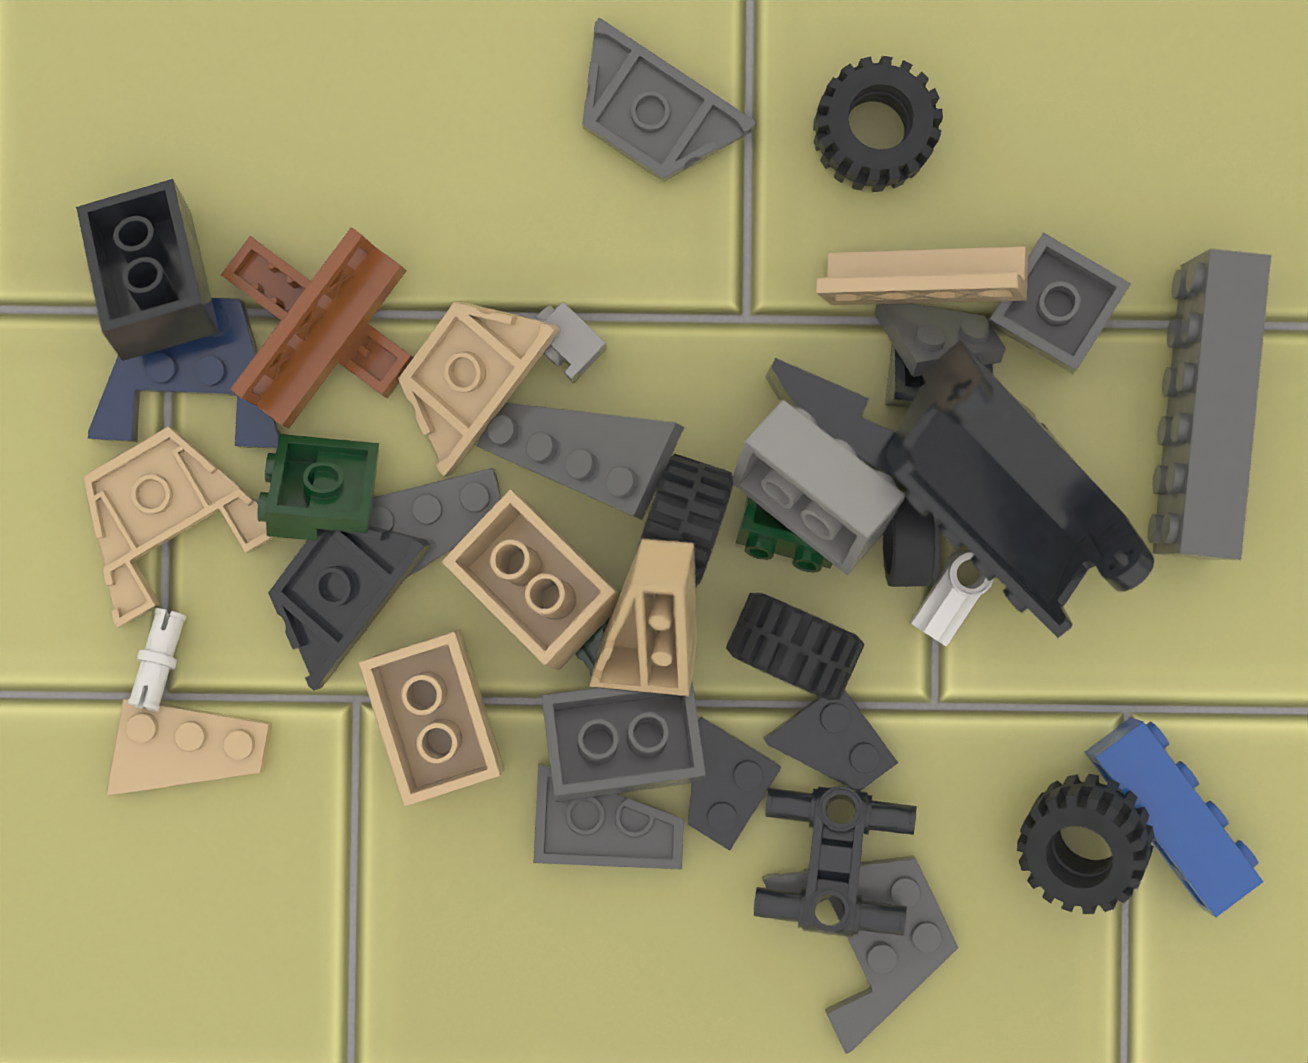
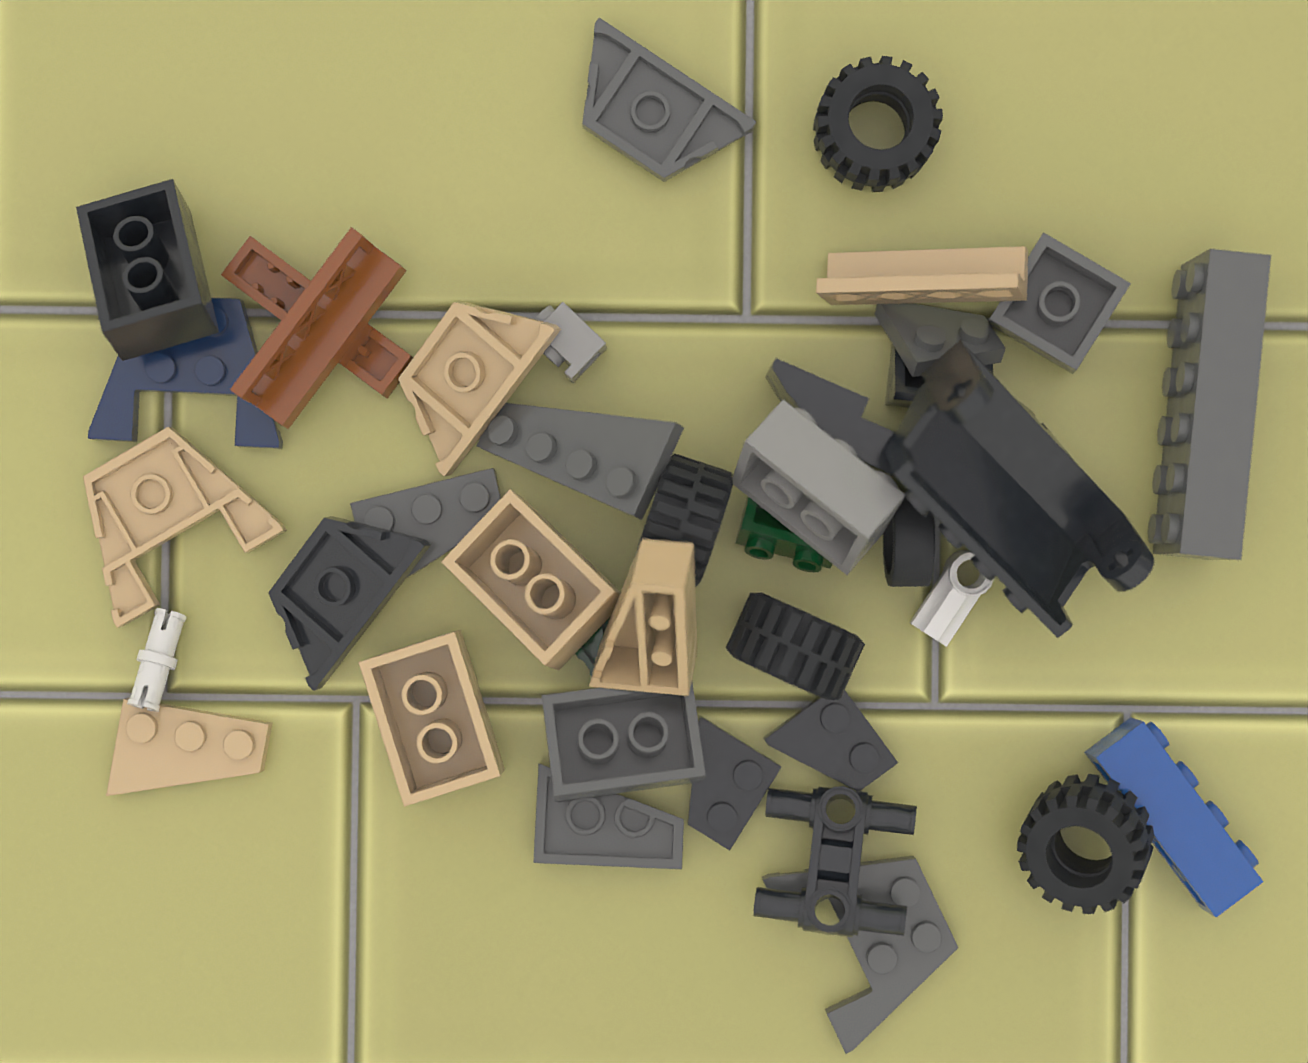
(318, 486): dark green plate -> none

